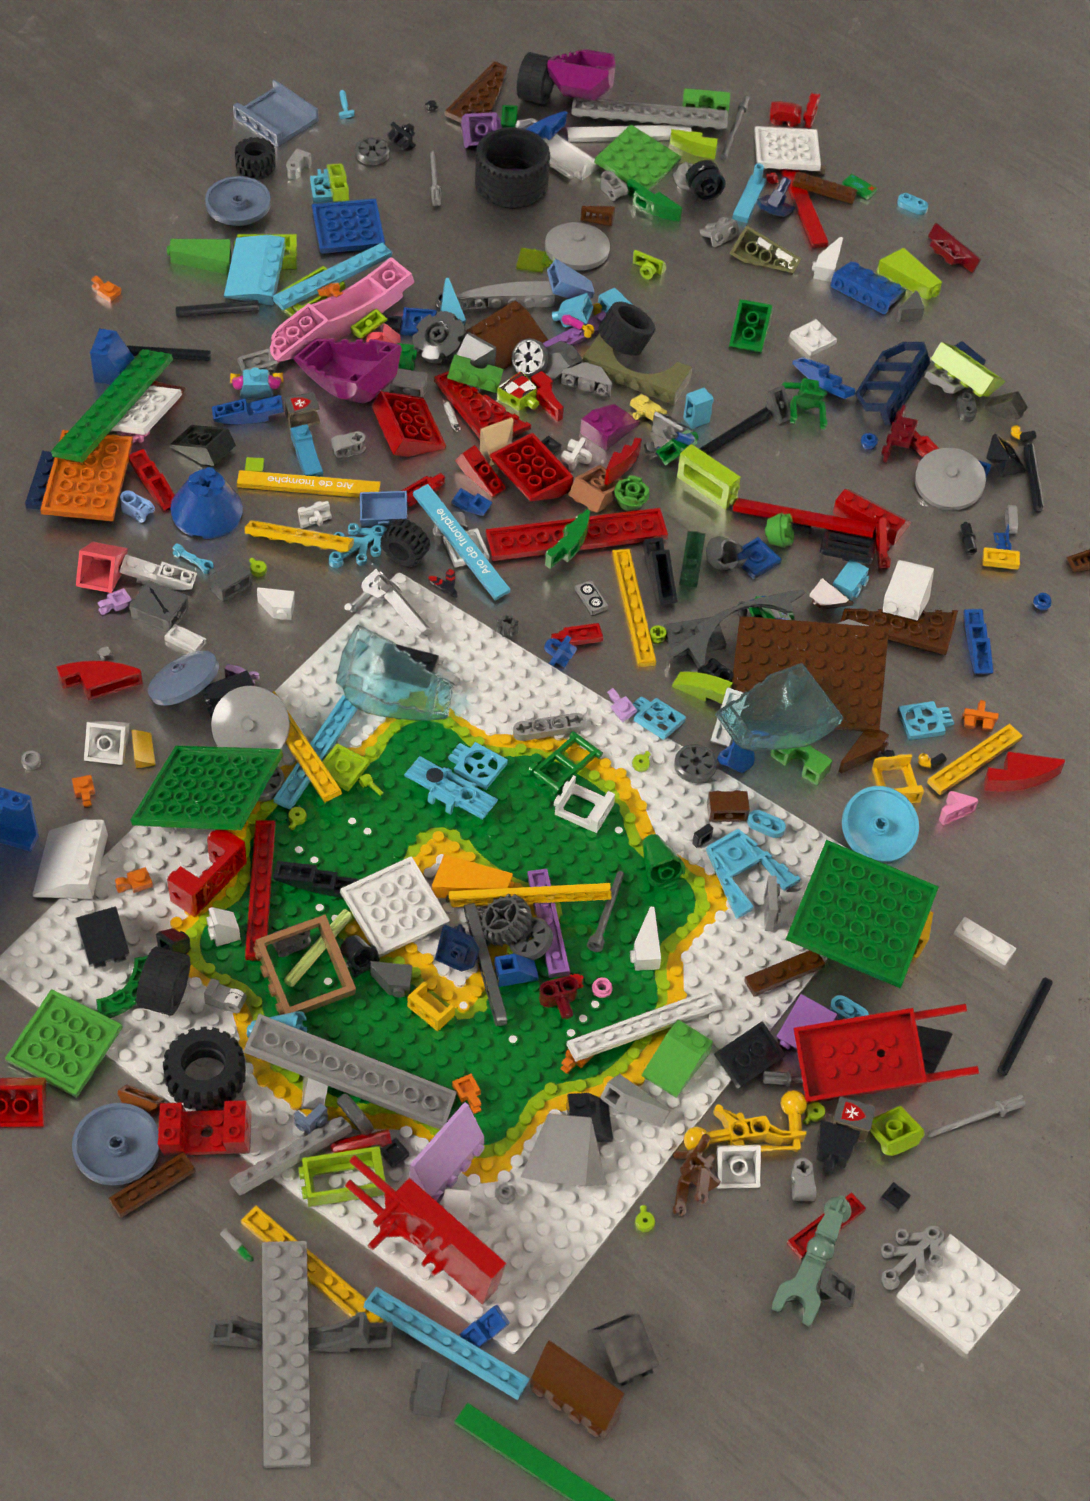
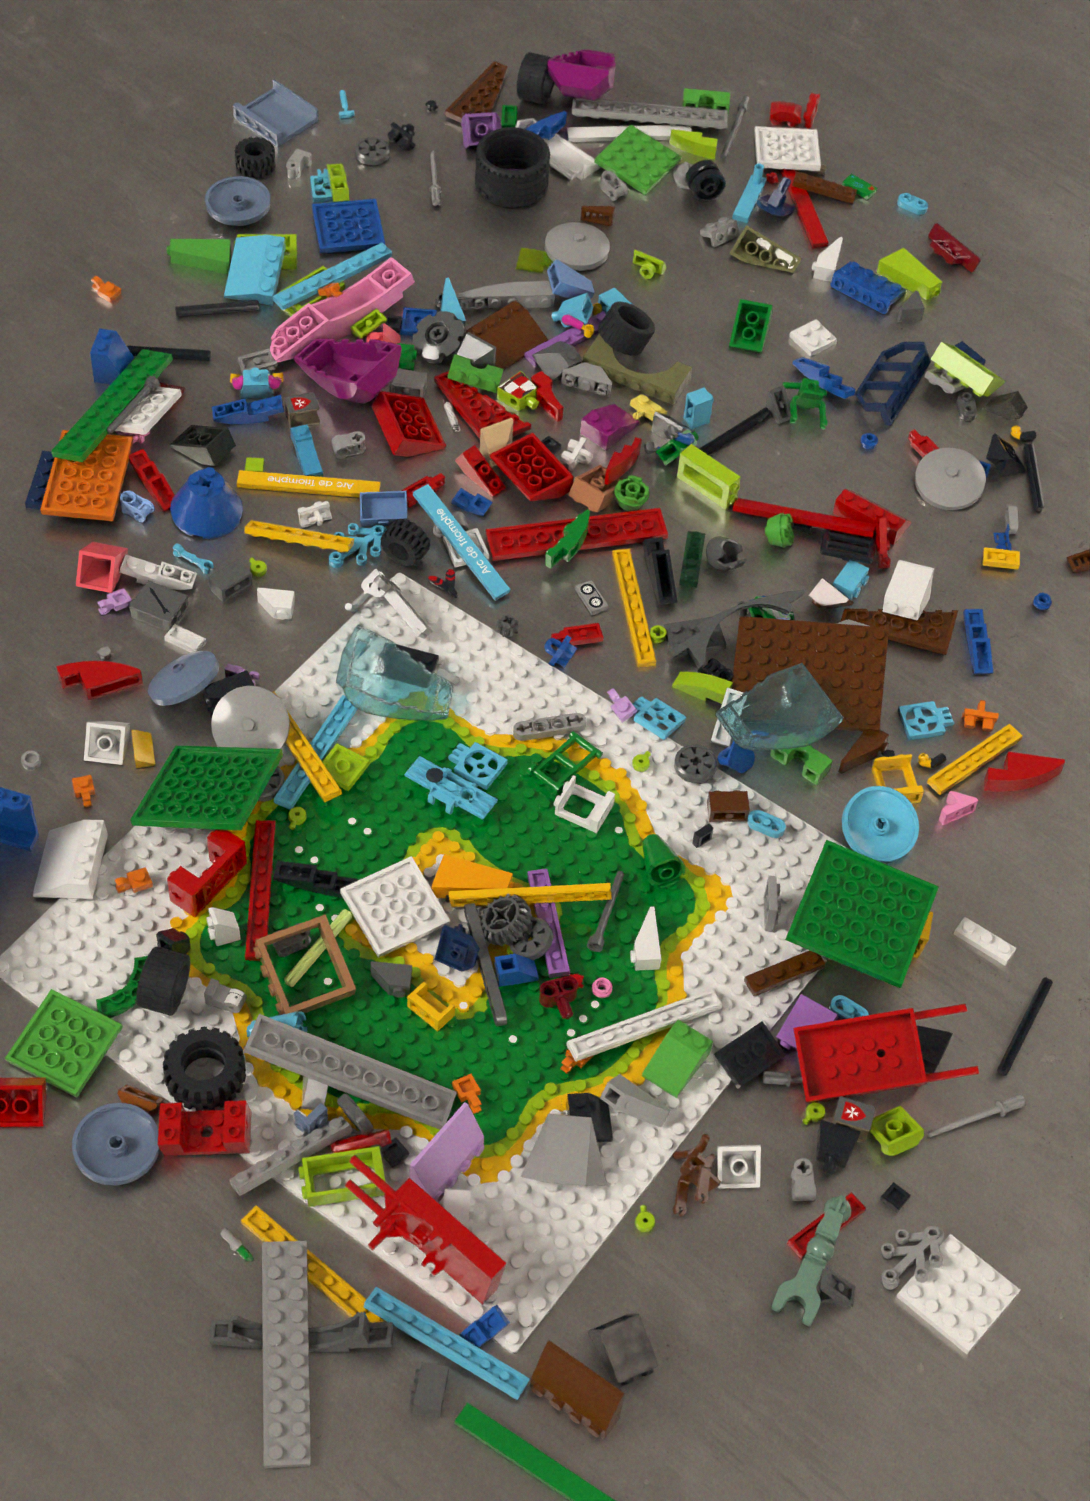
(102, 937): black slope -> none
(150, 385): none -> dark grey piece
(151, 1185): reddish brown plate -> none
(358, 955): black piece -> none
(366, 780): lime hand -> none
(501, 1197): light grey plate -> none
(536, 350): wheel -> none
(655, 204): green slope -> none
(735, 855): medium azure wing -> none
(759, 558): blue tile -> none
(792, 1104): yellow piece -> none
(902, 433): dark red bracket -> none
(968, 538): black axle -> none

